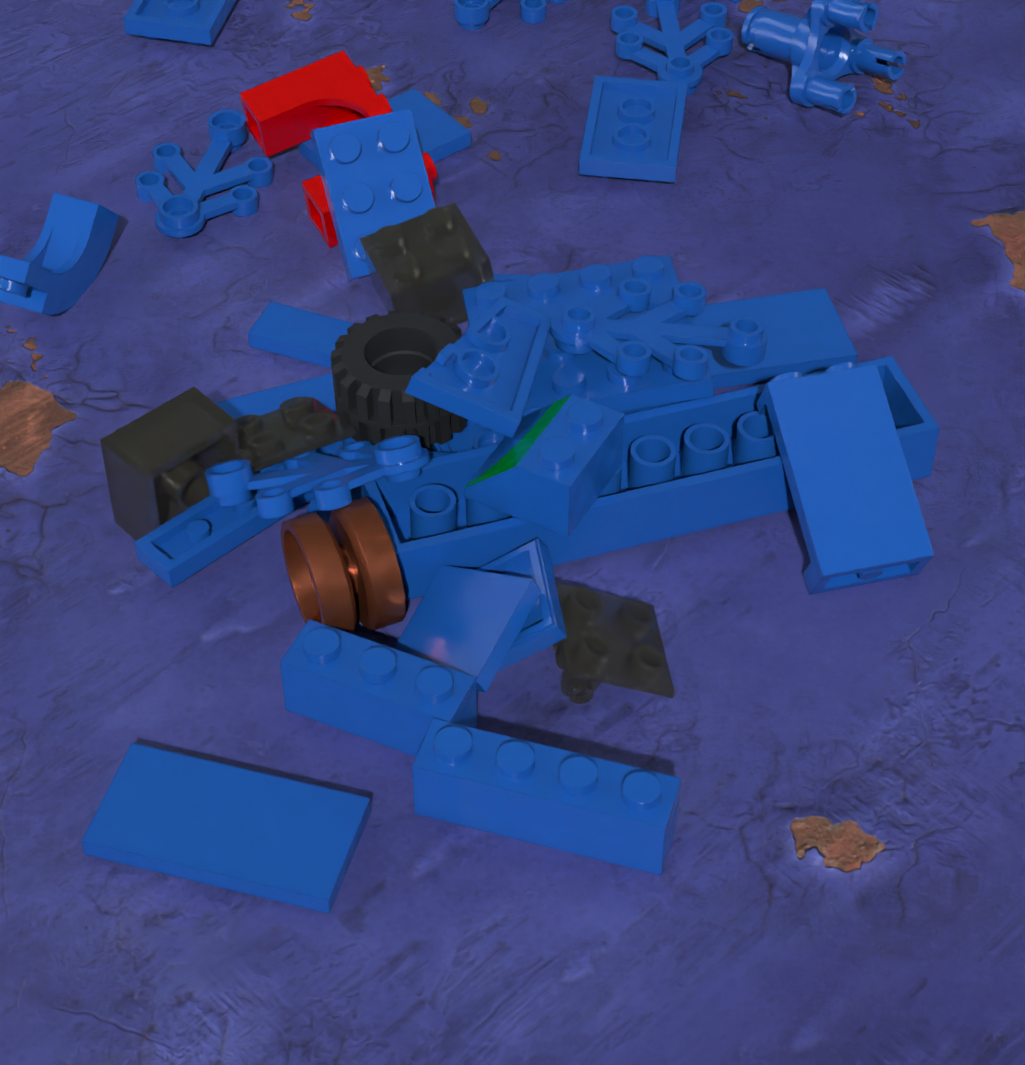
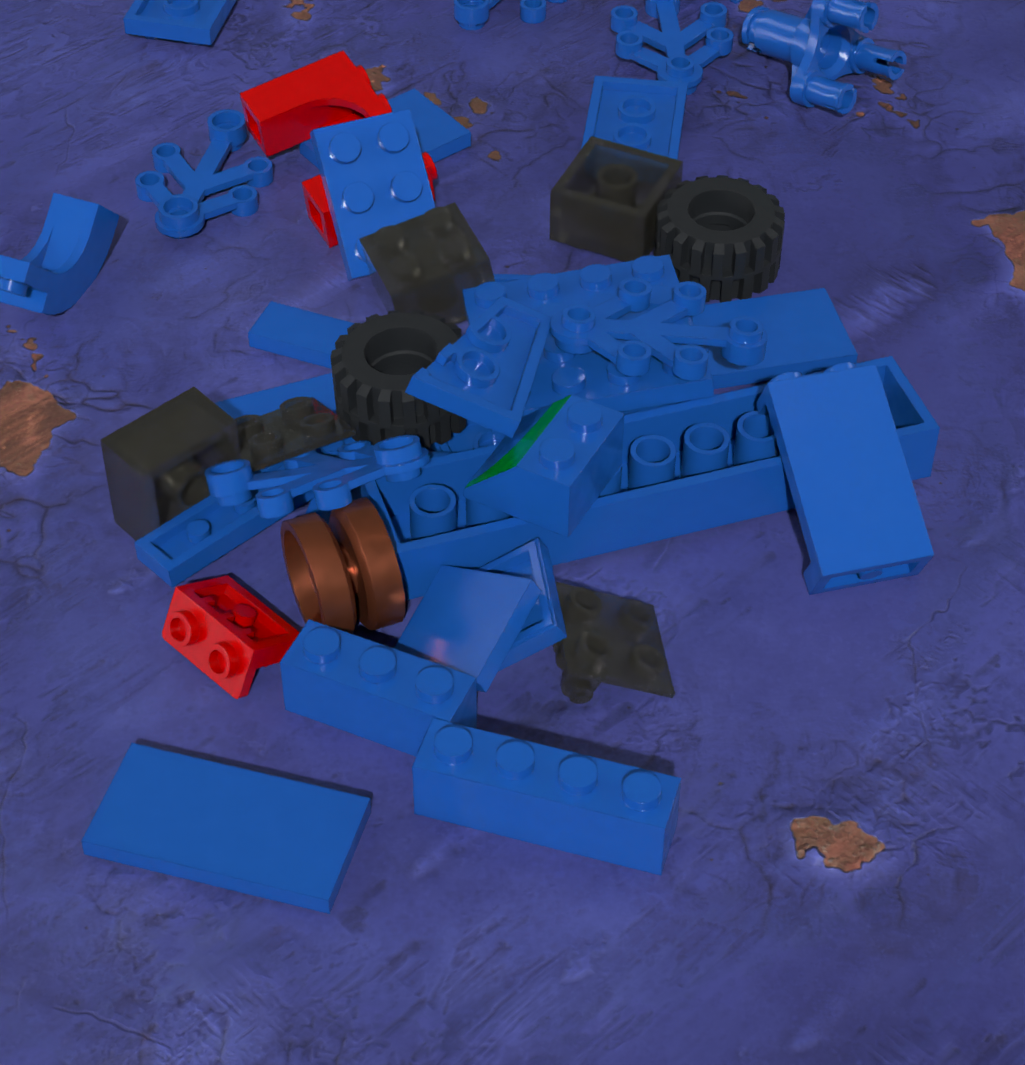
(226, 632): none -> red bracket
(611, 199): none -> clear smoke brick
(721, 235): none -> black tyre

